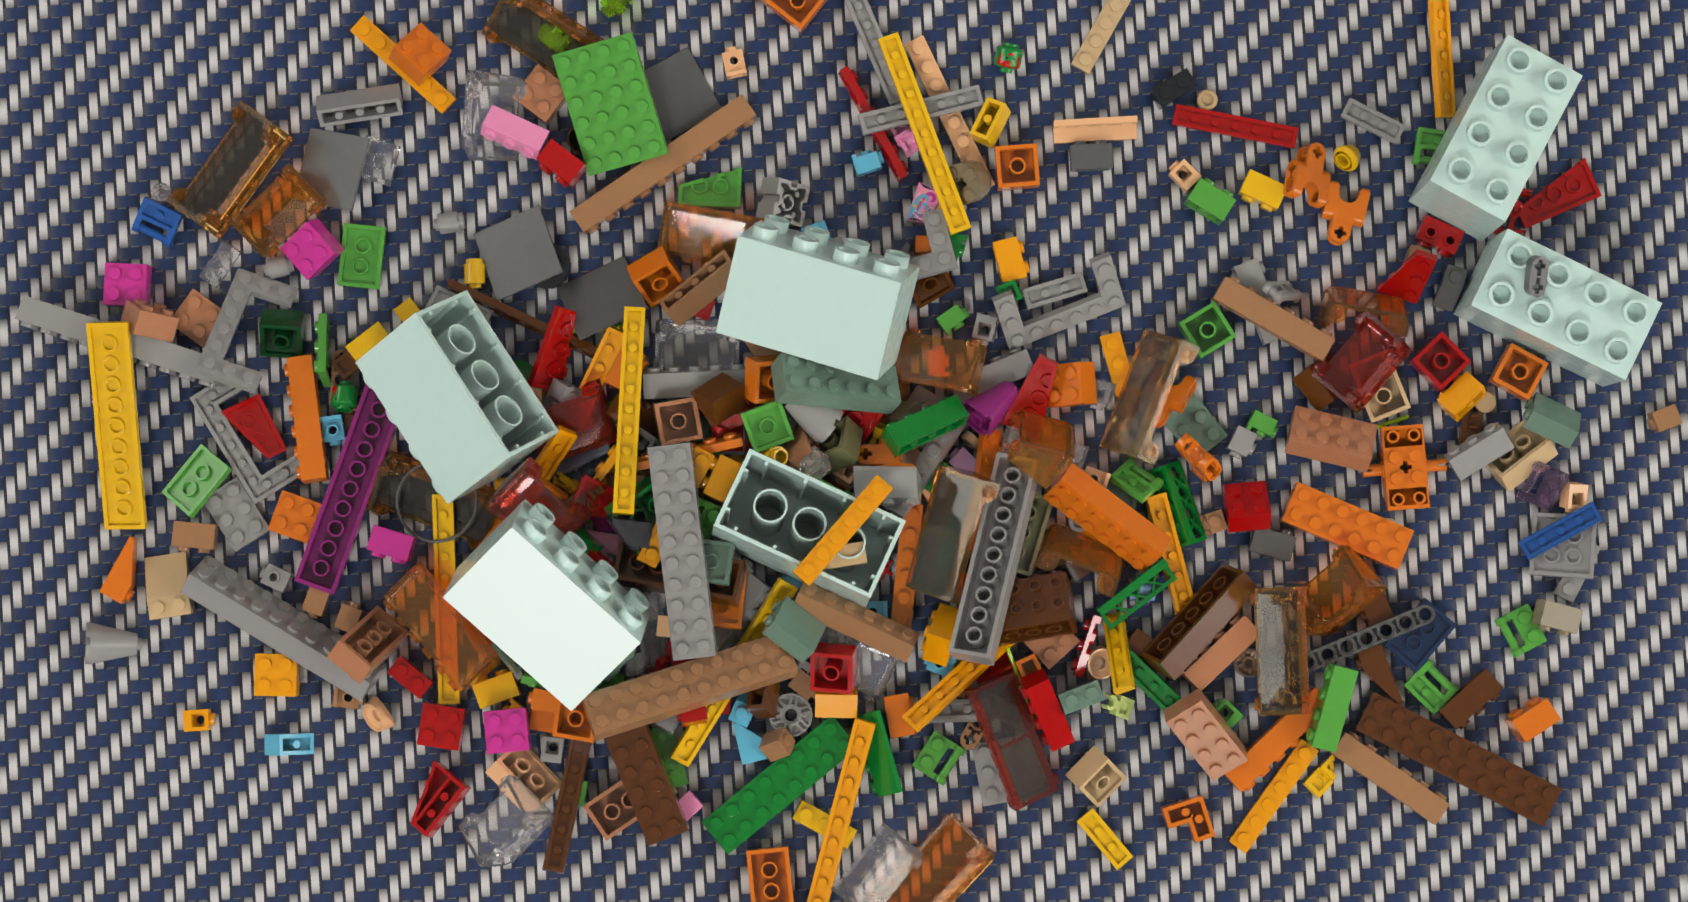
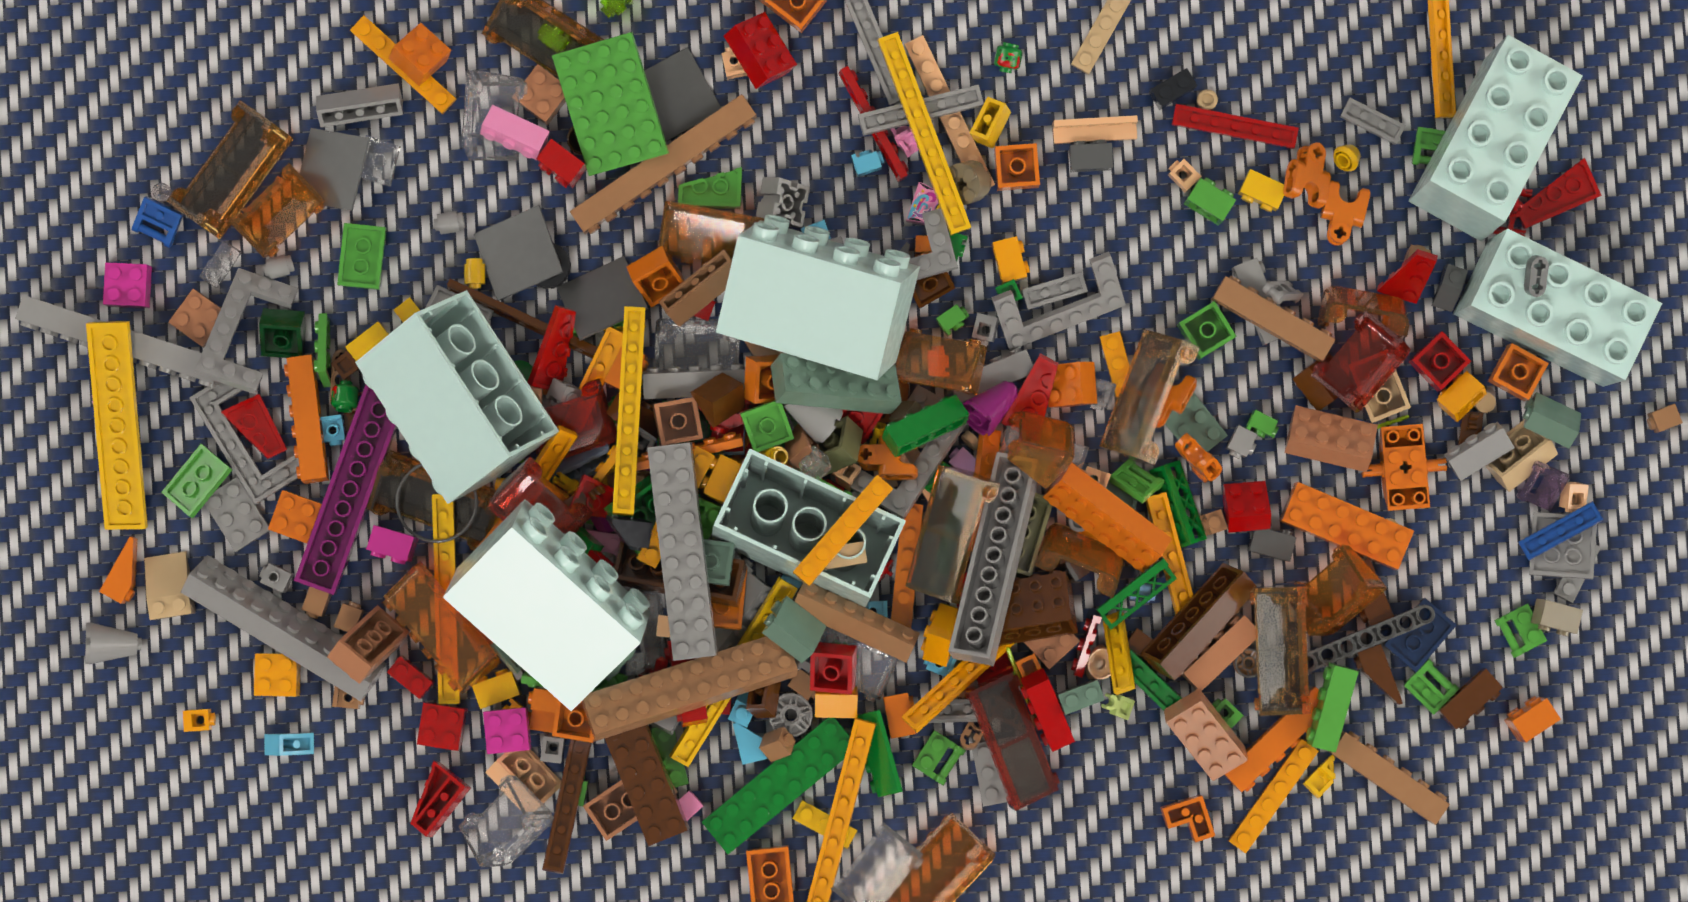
(150, 320): nougat brick -> none
(195, 535): medium nougat brick -> none
(312, 248): dark pink brick -> none
(377, 715): light nougat piece -> none
(760, 50): none -> red brick
(904, 481): light grey slope -> none
(1096, 776): tan slope -> none
(1104, 838): yellow plate -> none
(1438, 236): red brick -> none
(1456, 758): reddish brown brick -> none

